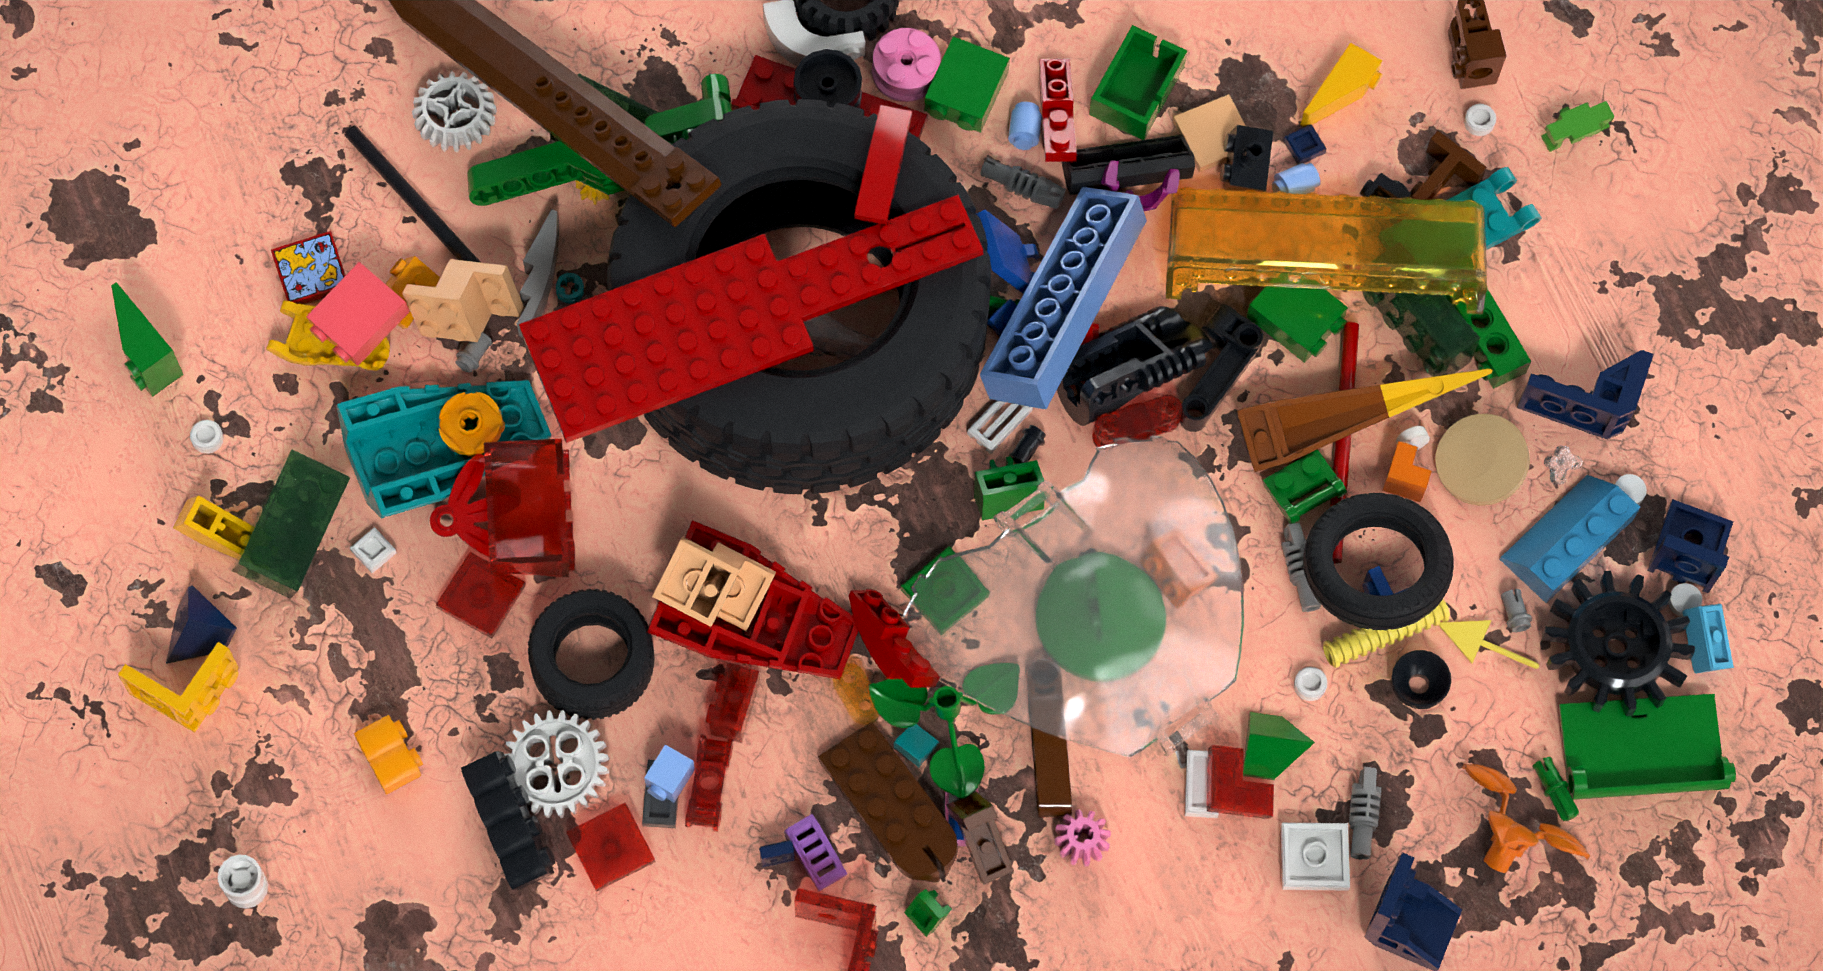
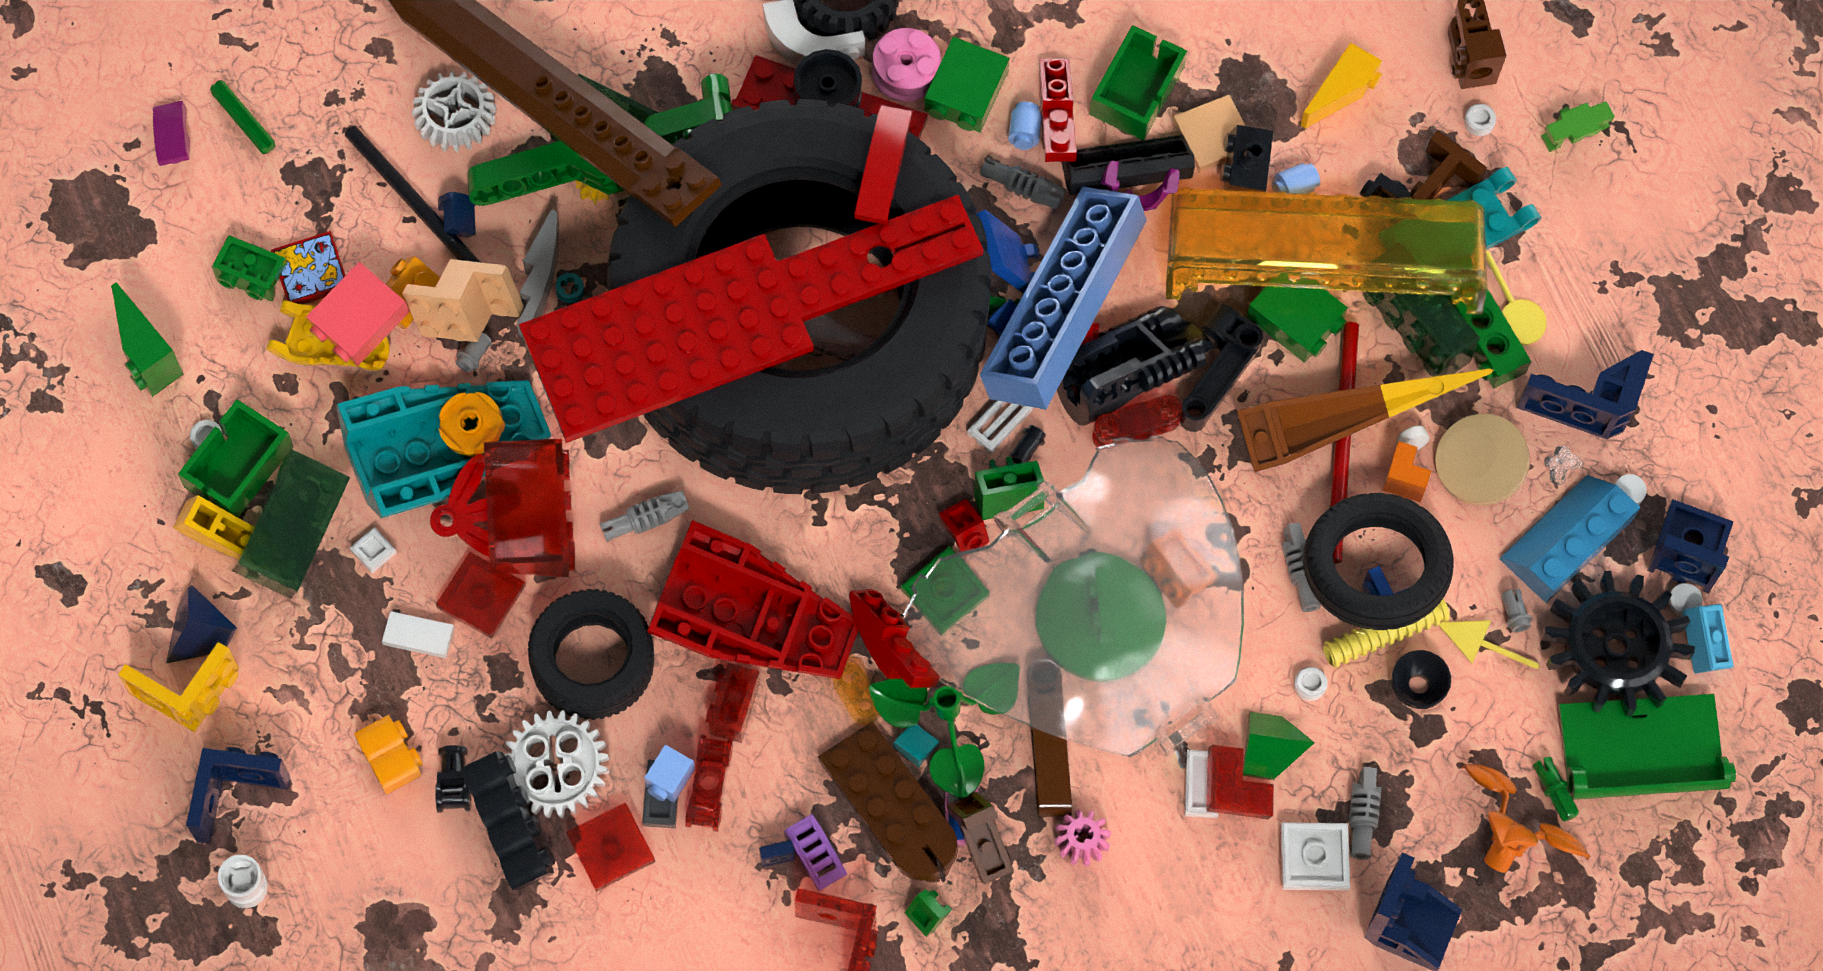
(170, 133): none -> magenta slope
(229, 766): none -> dark blue bracket
(237, 468): none -> green piece
(242, 117): none -> green axle
(248, 268): none -> green bracket
(418, 634): none -> white tile
(451, 788): none -> black connector
(458, 214): none -> dark blue tile
(646, 515): none -> light grey hinge
(714, 584): light nougat bracket -> none
(964, 526): none -> red bracket
(1300, 479): green plate -> none
(1305, 144): dark blue tile -> none
(1522, 315): none -> light yellow piece

